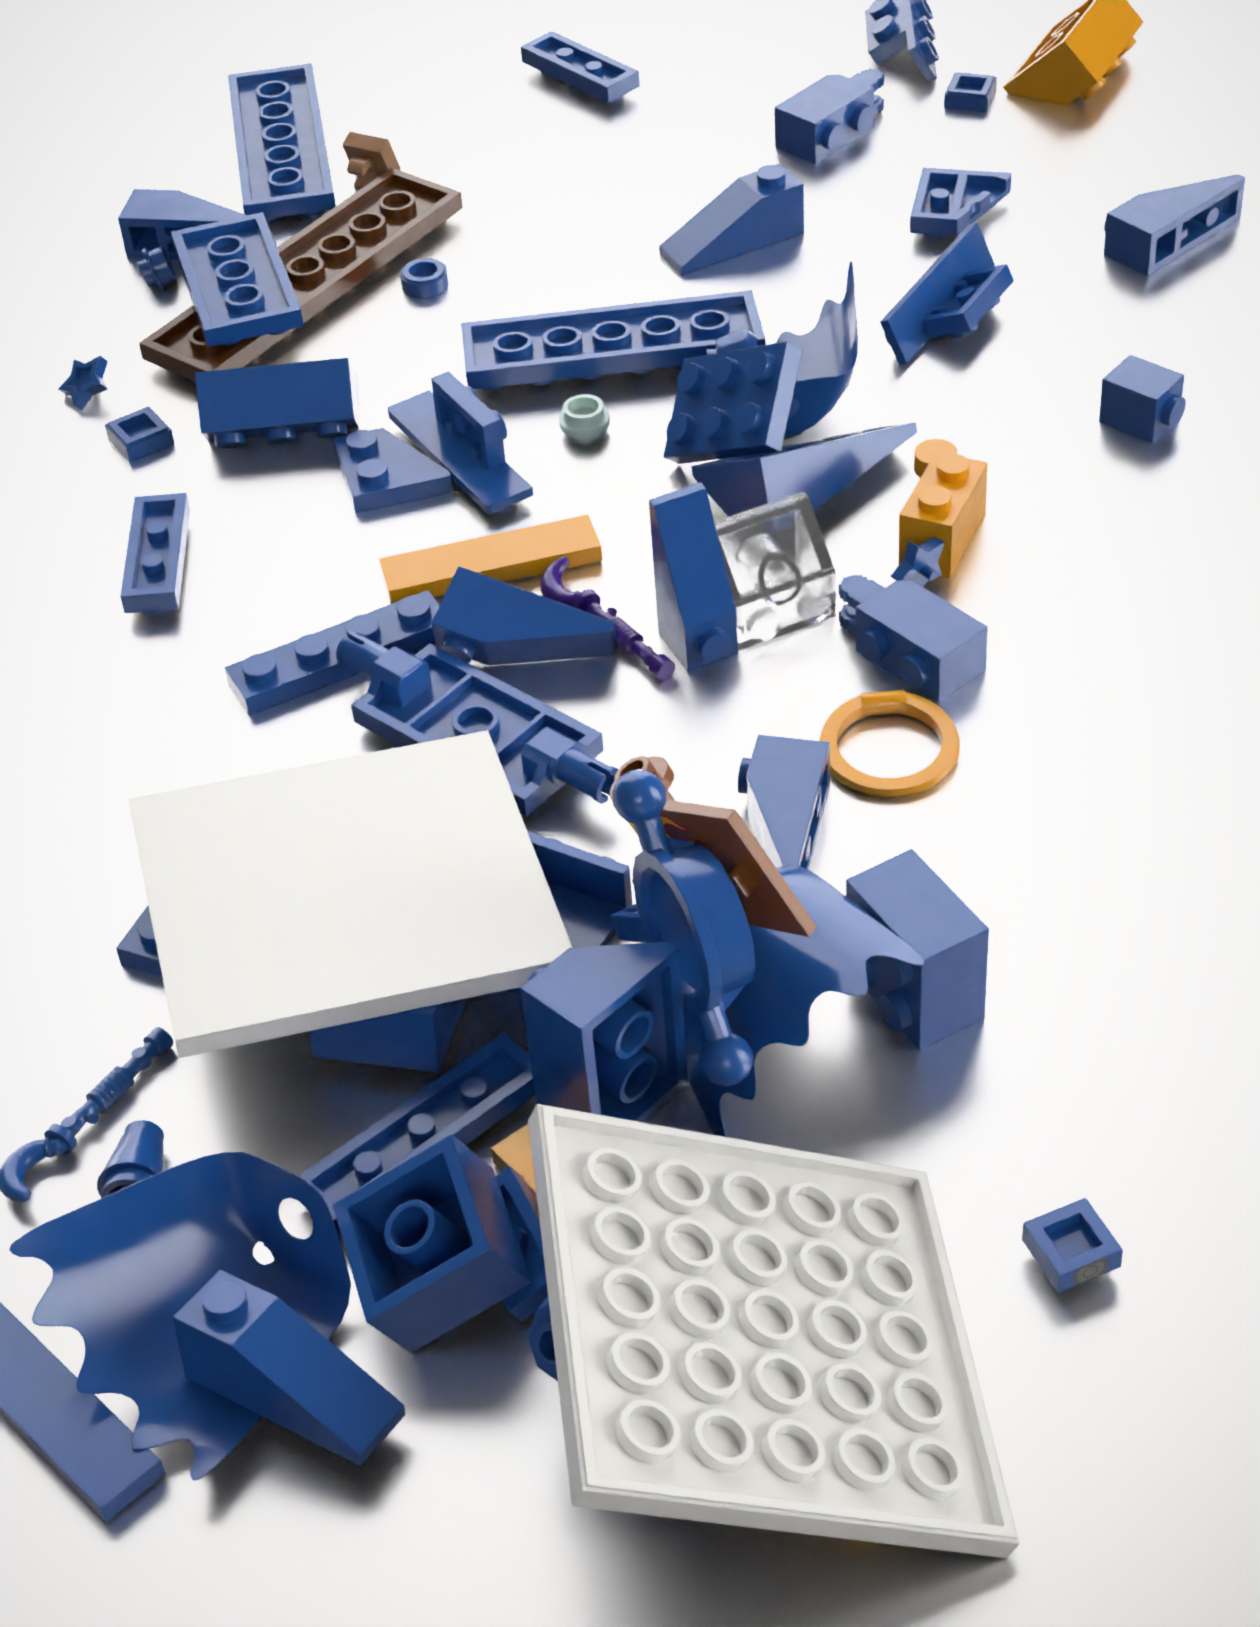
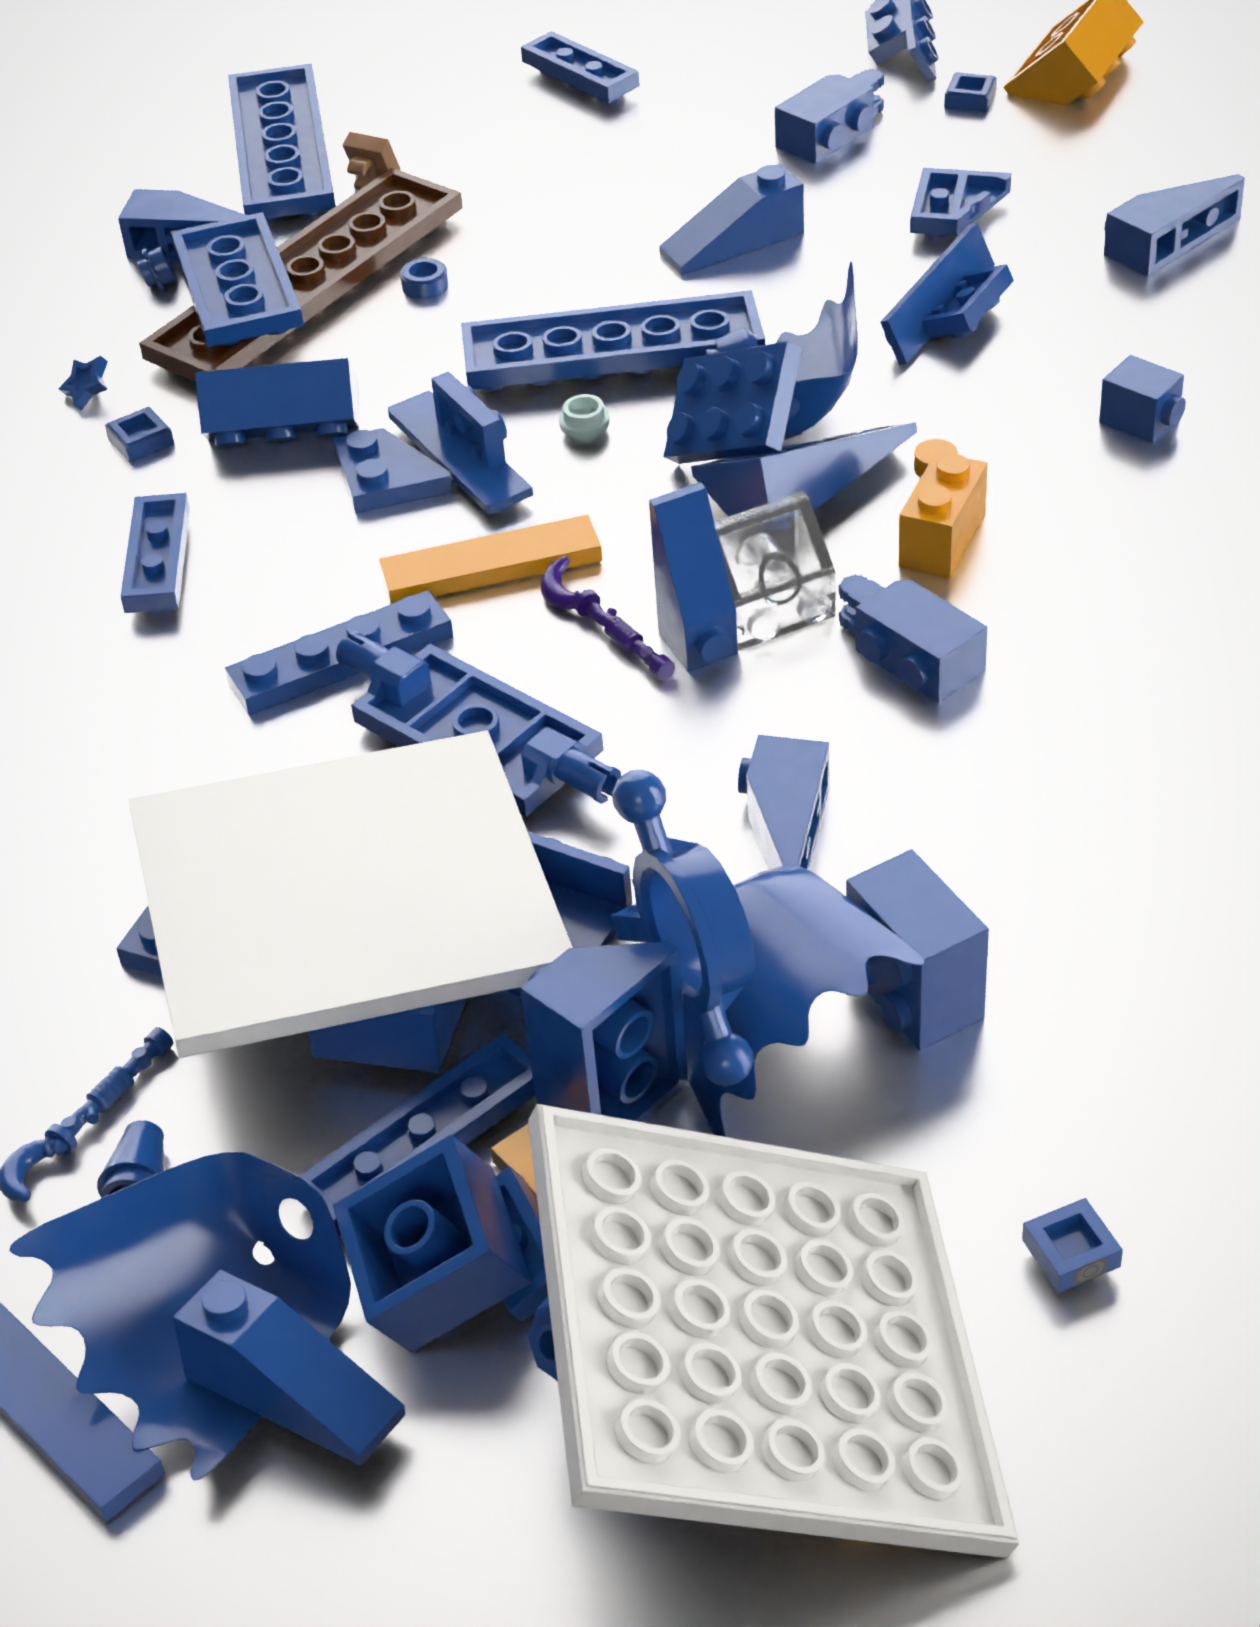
(510, 625): blue slope -> none
(758, 883): dark orange door -> none
(891, 703): light orange piece -> none
(920, 562): blue piece -> none

